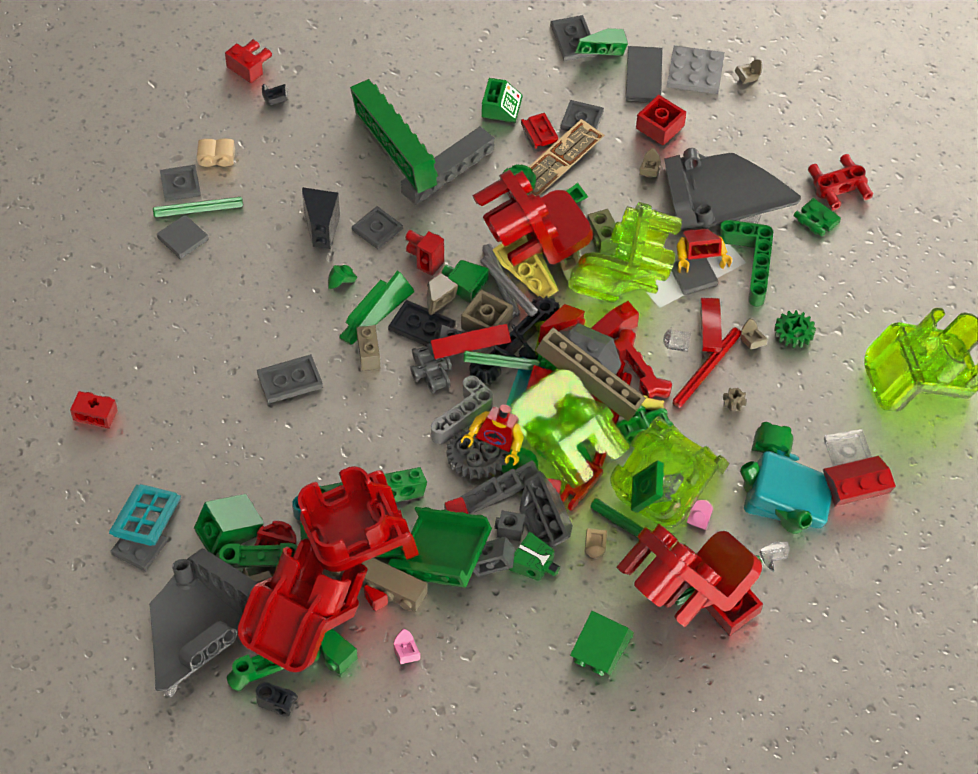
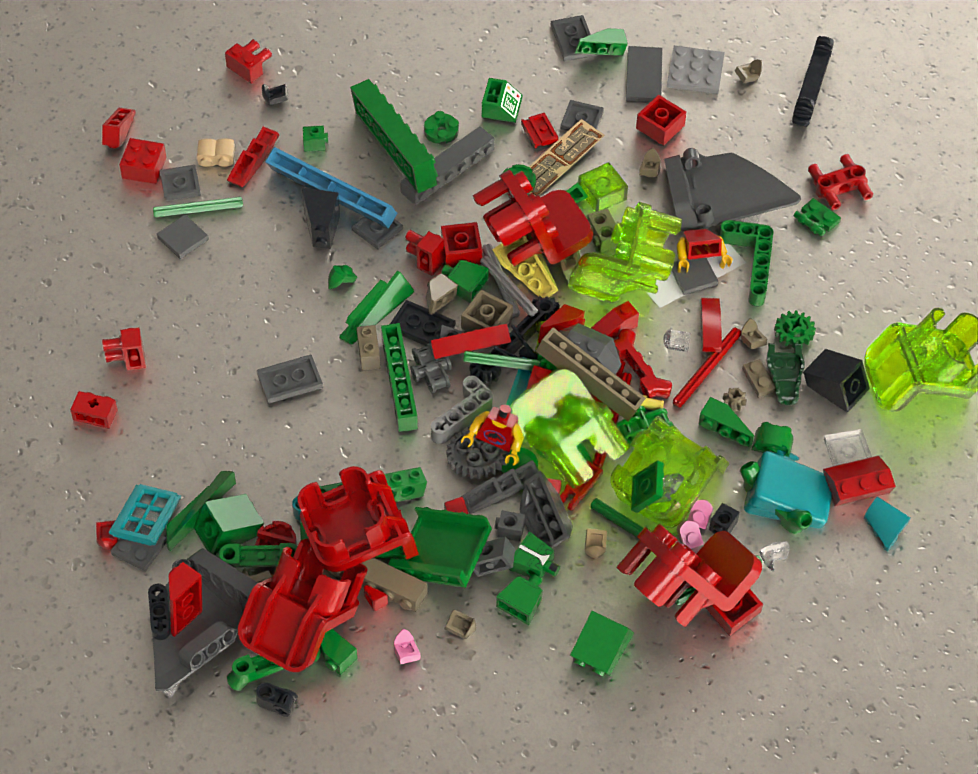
(105, 539): none -> red plate
(117, 127): none -> red slope
(127, 348): none -> red brick
(142, 161): none -> red brick
(164, 618): none -> black beam
(184, 596): none -> red slope
(185, 521): none -> green wedge
(253, 157): none -> red slope
(314, 138): none -> green brick
(316, 179): none -> dark azure brick
(399, 377): none -> green brick
(438, 120): none -> green plate
(460, 624): none -> dark tan plate
(462, 243): none -> red brick
(521, 598): none -> green torso
(603, 187): none -> clear neon green brick
(689, 534): none -> bright pink plate
(723, 420): none -> green slope
(726, 514): none -> black brick
(759, 378): none -> dark tan plate
(786, 373): none -> dark green animal
(813, 81): none -> black arm
(837, 378): none -> black slope
(886, 521): none -> teal slope

